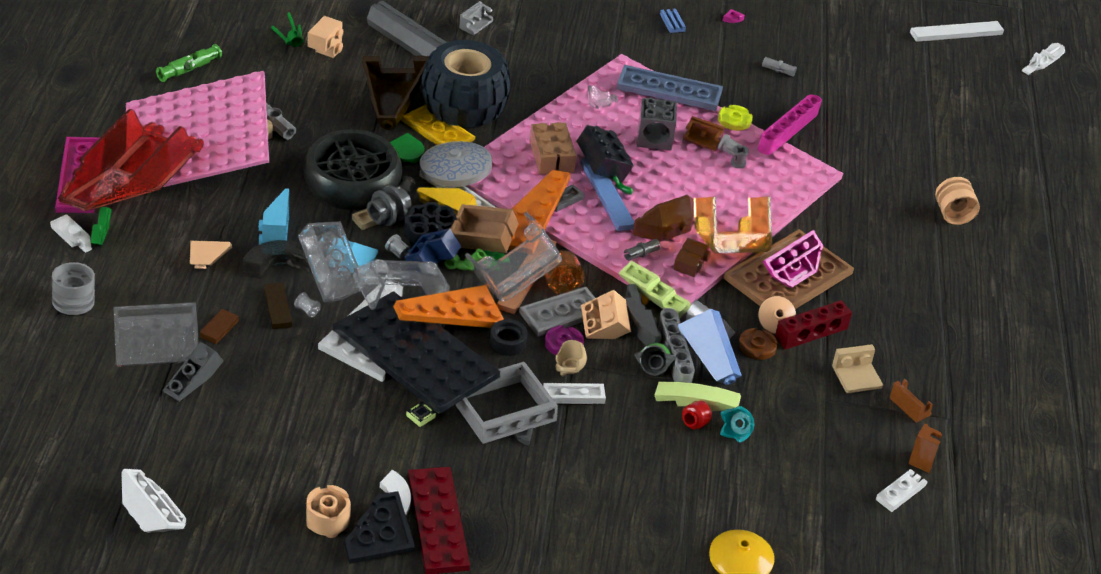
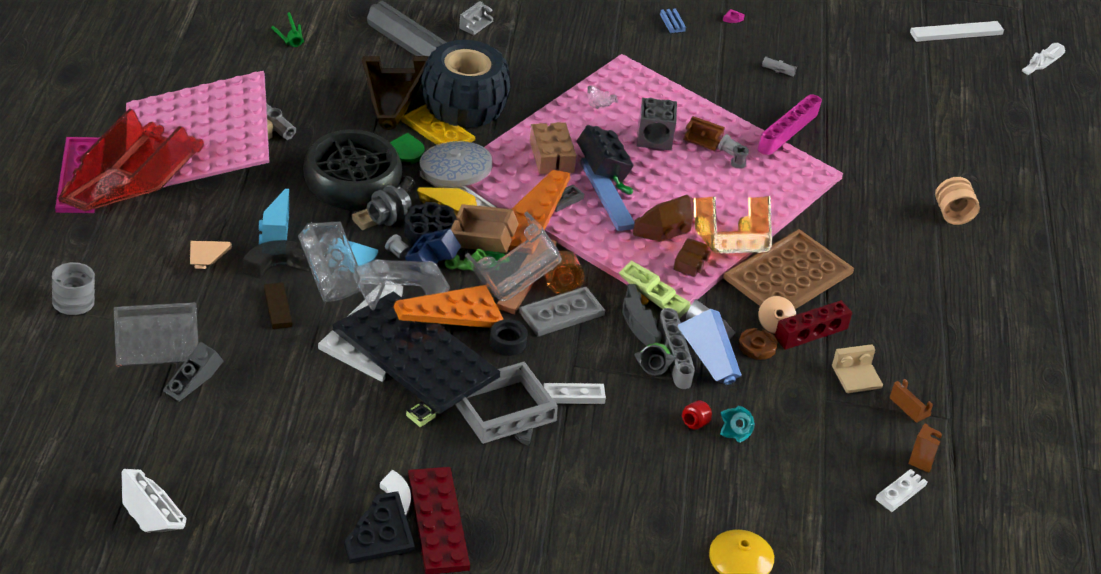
(71, 232): white hinge -> none
(100, 230): green tile -> none
(191, 61): bright green piece -> none
(219, 326): reddish brown tile -> none
(308, 305): clear bush -> none
(326, 37): light nougat brick -> none
(328, 511): light nougat brick -> none
(558, 335): magenta tile -> none
(571, 357): tan hair -> none
(606, 317): light nougat slope -> none
(642, 249): dark grey pin -> none
(669, 87): sand blue plate -> none
(687, 393): yellowish green slope -> none
(735, 118): neon yellow tile -> none
(796, 260): dark pink wedge -> none

